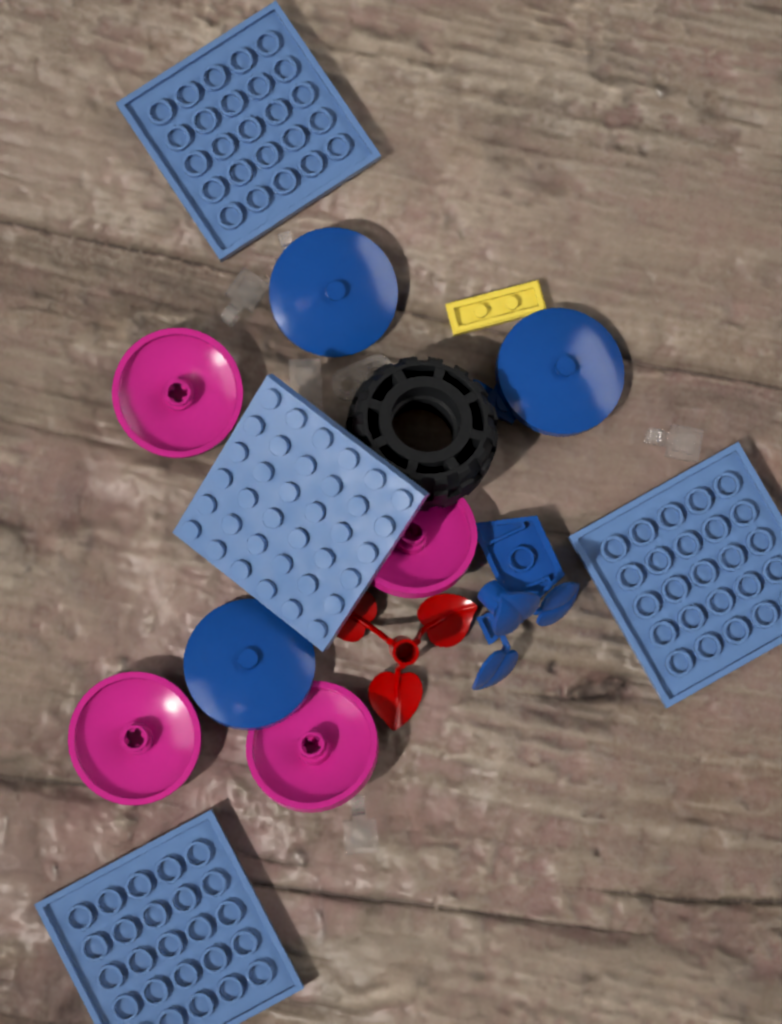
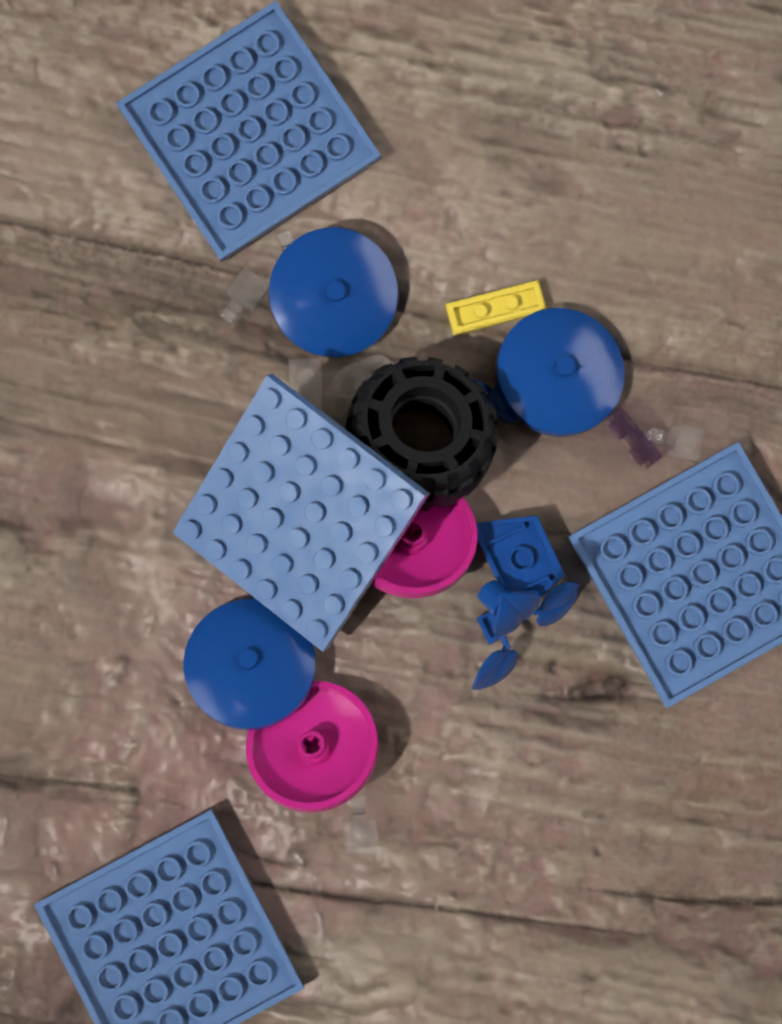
(134, 738): dark pink dish -> none
(177, 393): dark pink dish -> none
(398, 694): red plant -> none
(624, 428): none -> clear purple plate

